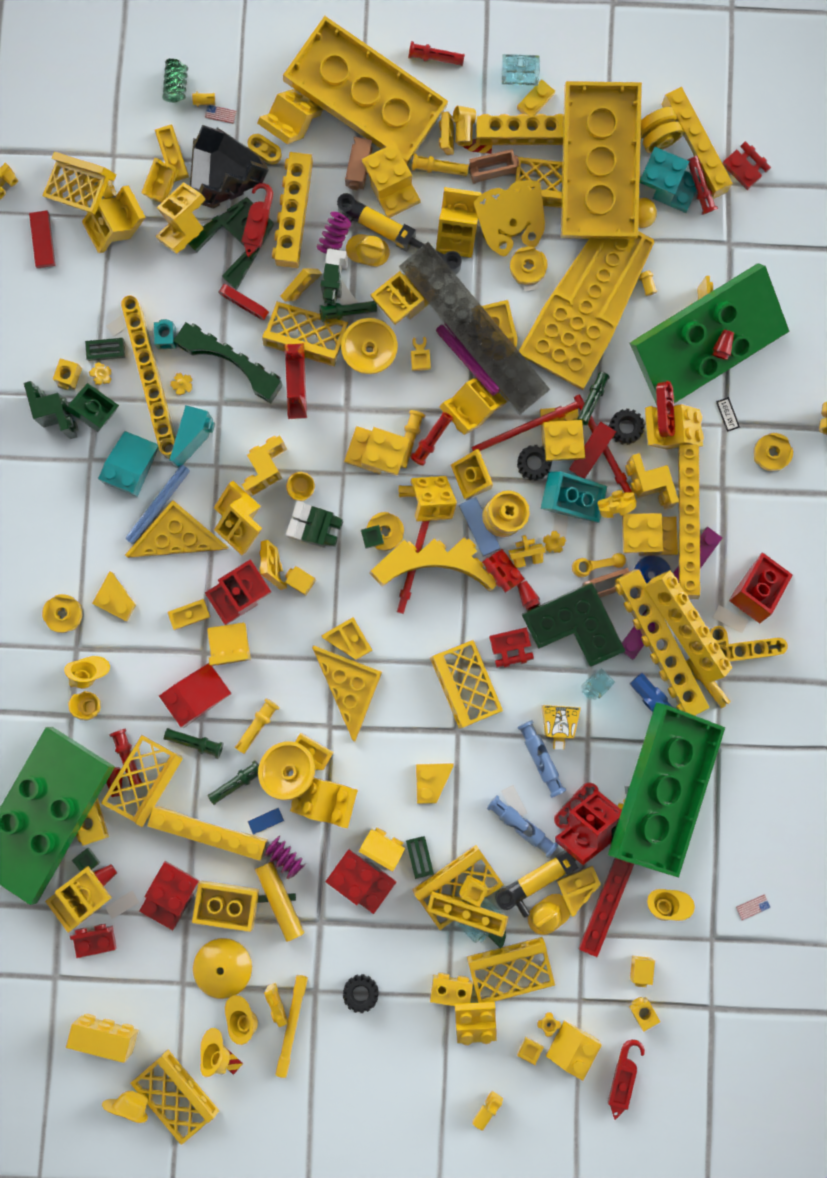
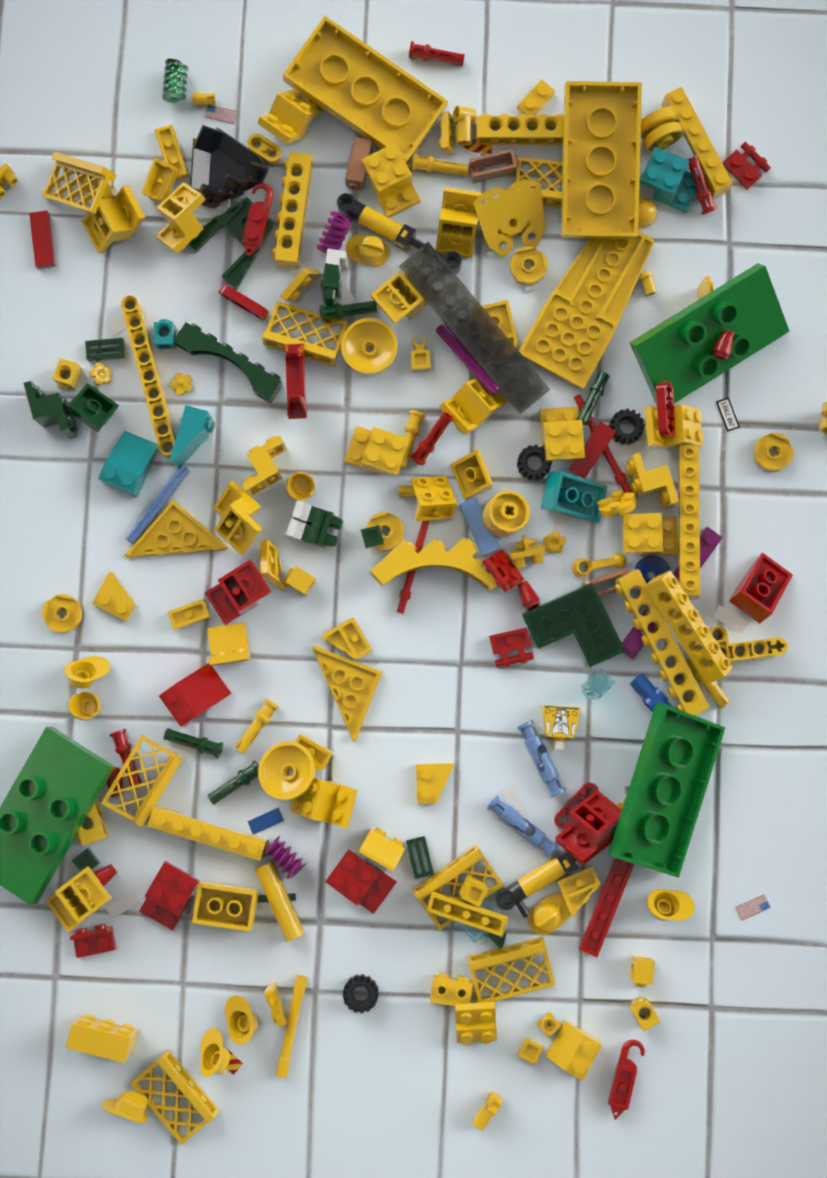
(229, 956): yellow dish -> none
(453, 694): yellow fence -> none
(520, 69): clear light blue brick -> none
(558, 413): red bar -> none

